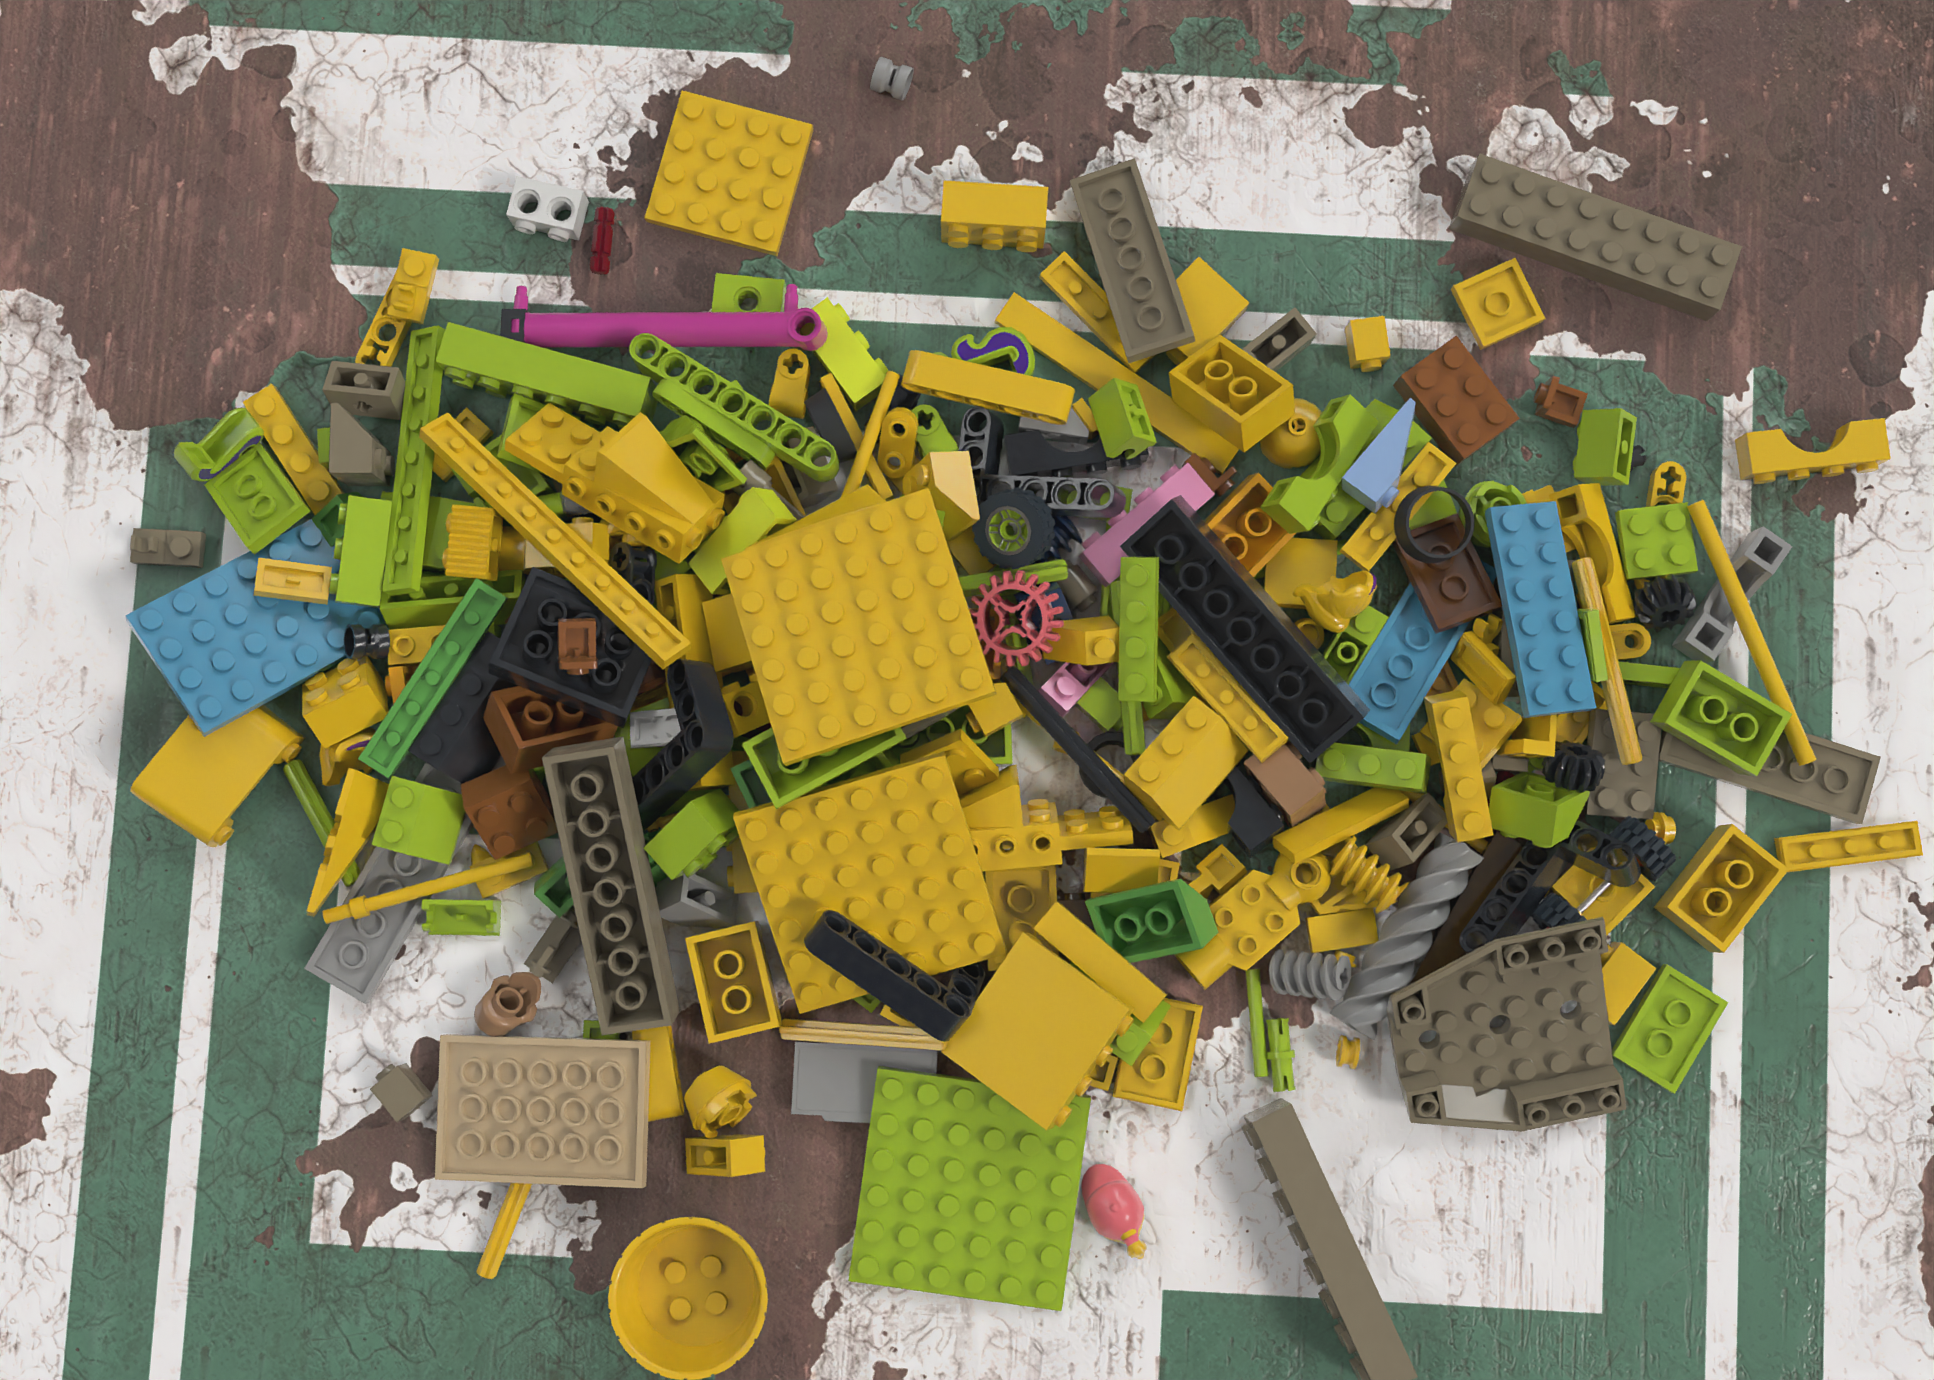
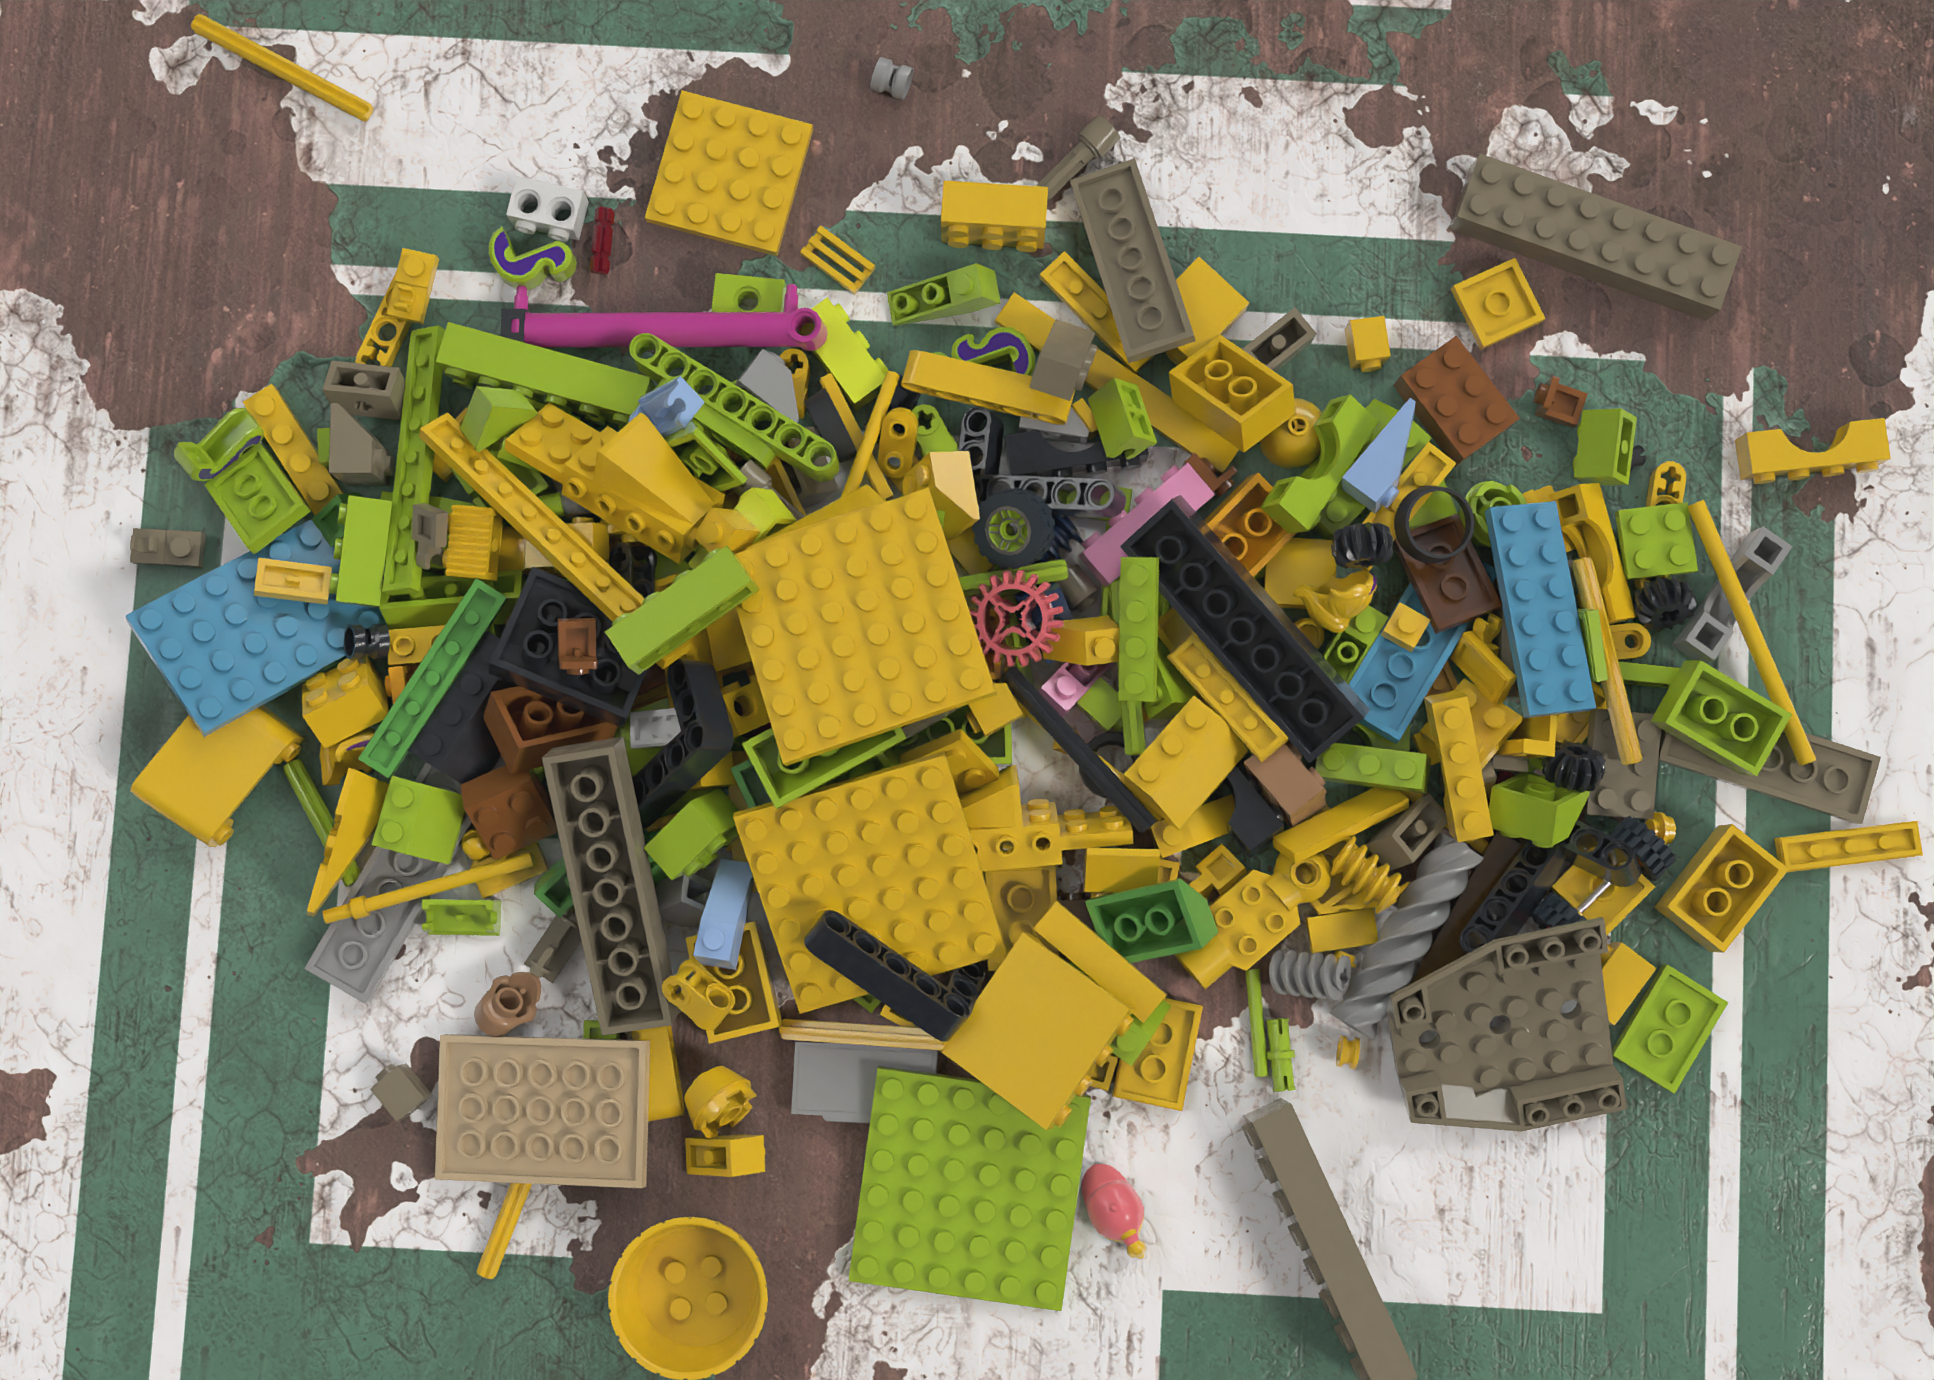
(282, 67): none -> yellow axle
(430, 530): none -> dark tan plate
(474, 845): none -> yellow hinge
(494, 415): none -> lime slope
(533, 266): none -> lime animal
(669, 406): none -> light blue hinge
(681, 609): none -> lime brick
(702, 995): none -> yellow piece
(725, 915): none -> light blue slope
(726, 528): none -> yellow brick
(771, 383): none -> light grey slope
(814, 242): none -> yellow tile
(945, 295): none -> lime slope
(1064, 360): none -> dark tan brick
(1094, 141): none -> dark tan piece
(1362, 545): none -> black gear
(1405, 627): none -> yellow plate

